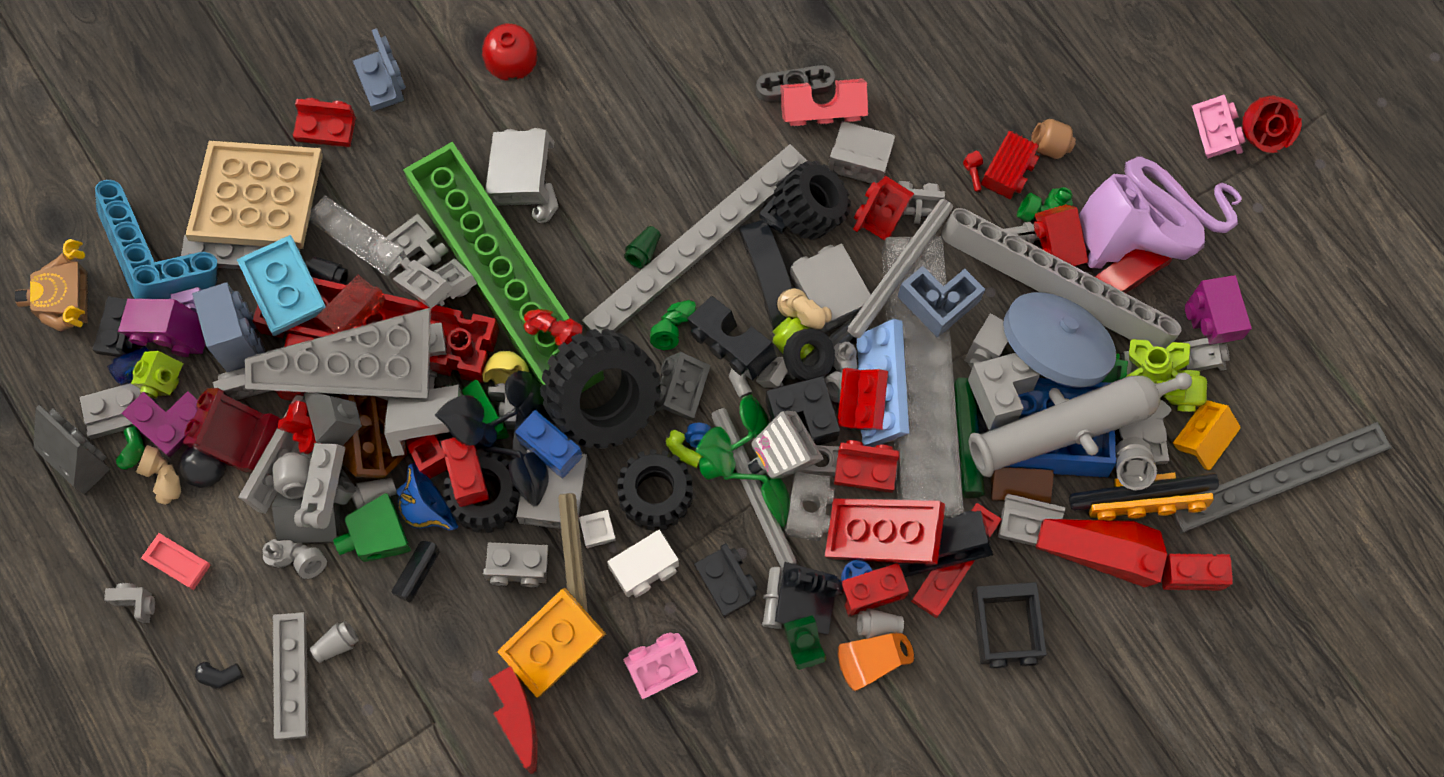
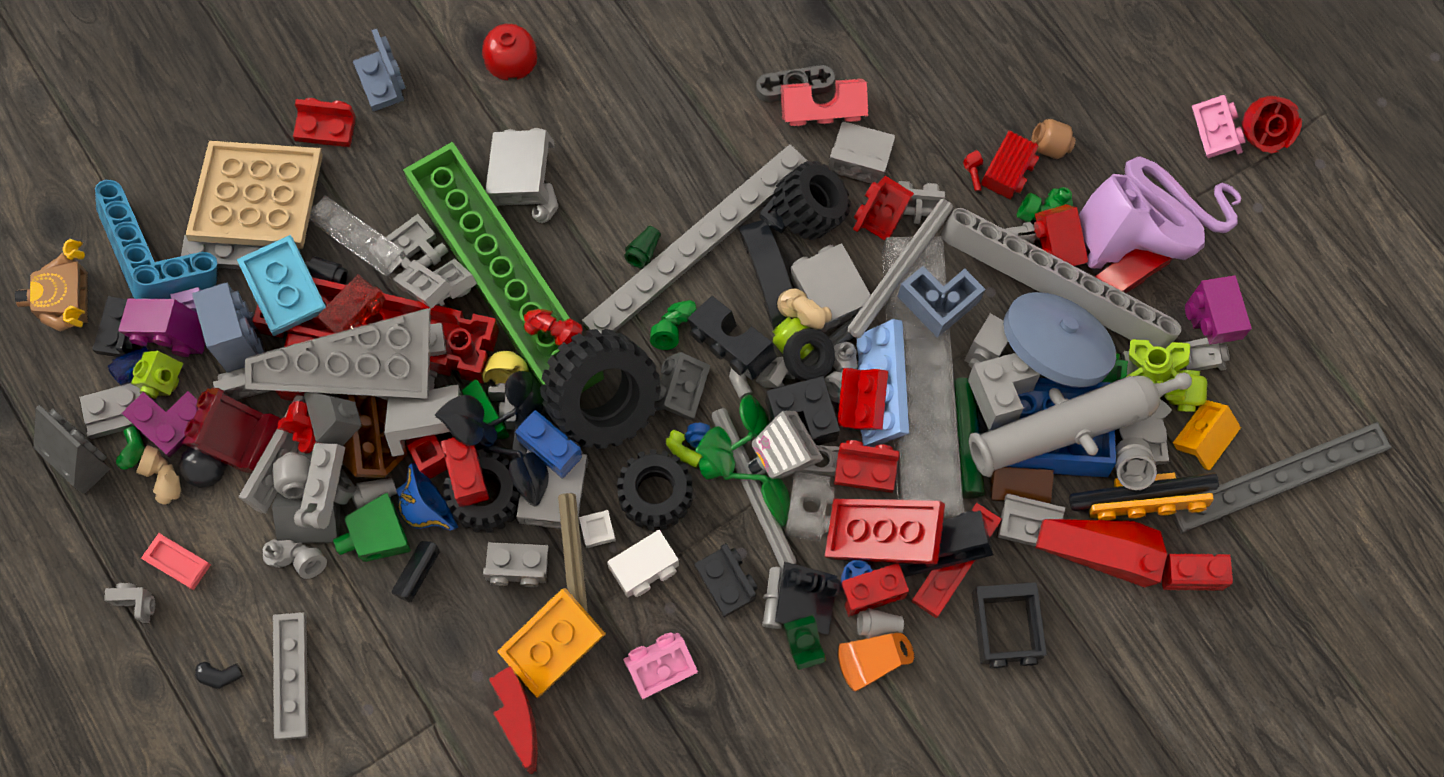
(334, 642): light grey cone -> none

